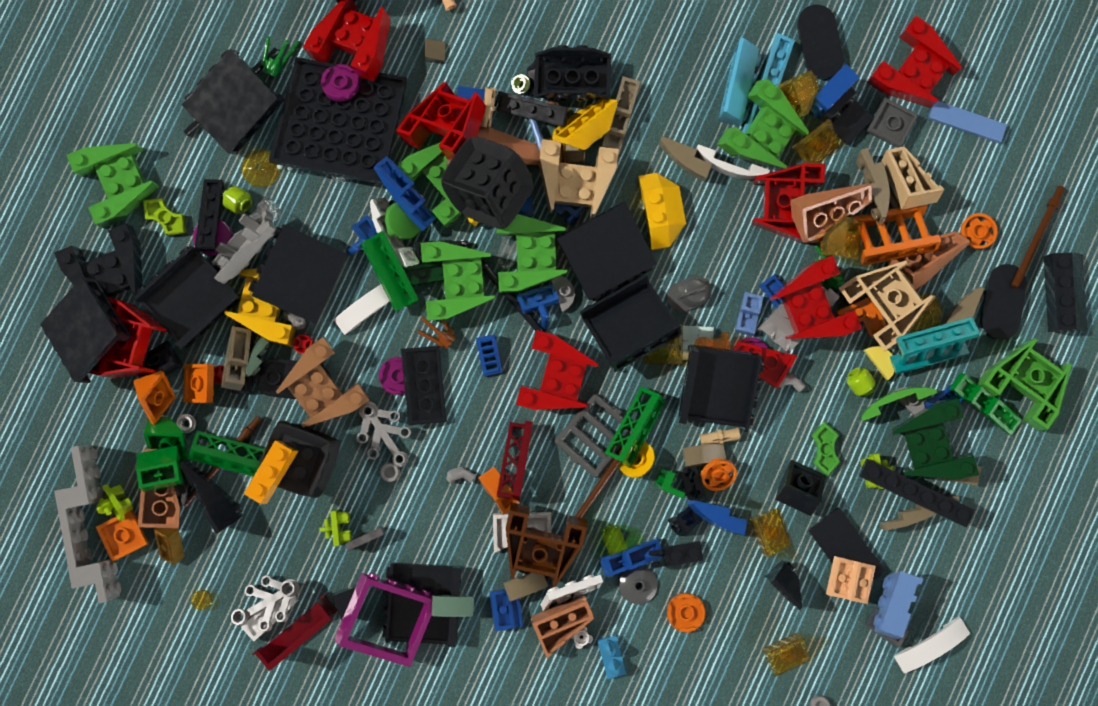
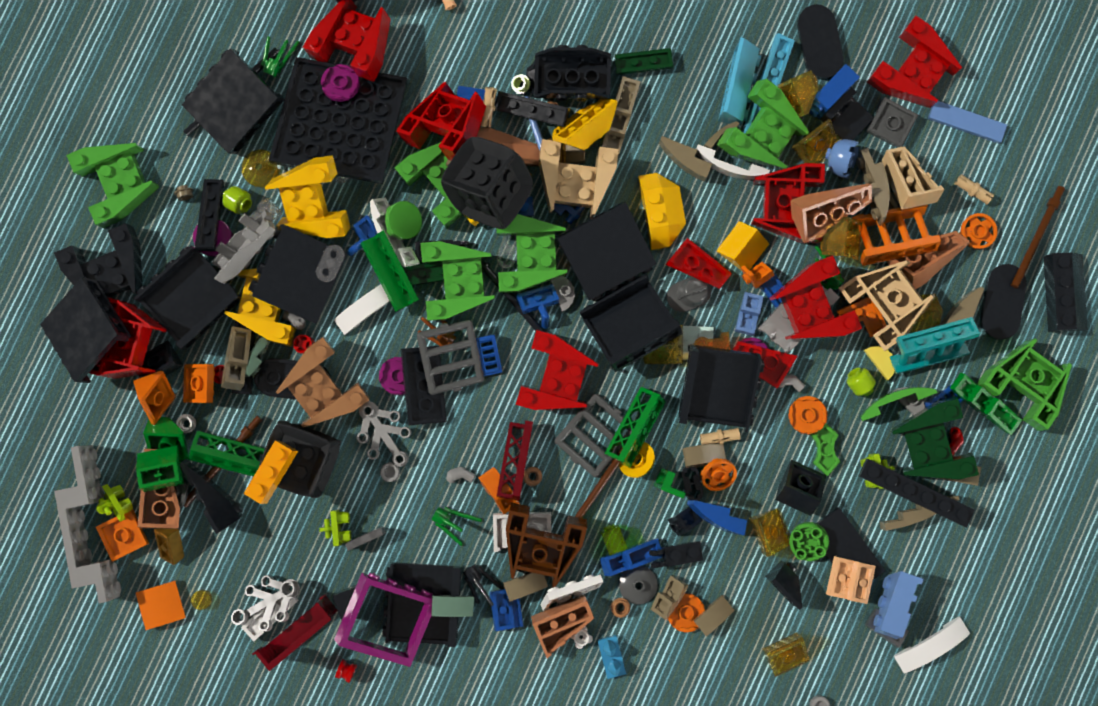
(160, 605): none -> orange slope
(172, 223): lime tile -> none
(184, 193): none -> dark tan plate
(305, 200): none -> yellow wedge
(330, 263): none -> clear plate
(346, 671): none -> red wheel
(404, 194): blue slope -> none
(426, 353): none -> dark grey bar
(434, 50): dark tan slope -> none
(442, 517): none -> green plant
(473, 576): none -> black plant
(528, 481): none -> medium nougat plate
(624, 612): none -> medium nougat plate
(643, 61): none -> dark green plate
(670, 597): none -> dark tan slope
(698, 264): none -> red wing
(712, 141): none -> dark tan slope
(714, 615): none -> dark tan slope
(743, 246): none -> yellow slope
(757, 275): none -> orange bracket
(807, 415): none -> orange tile
(809, 541): none -> bright green tile
(842, 157): none -> medium blue cylinder
(956, 439): none -> red arm
(974, 189): none -> tan pin

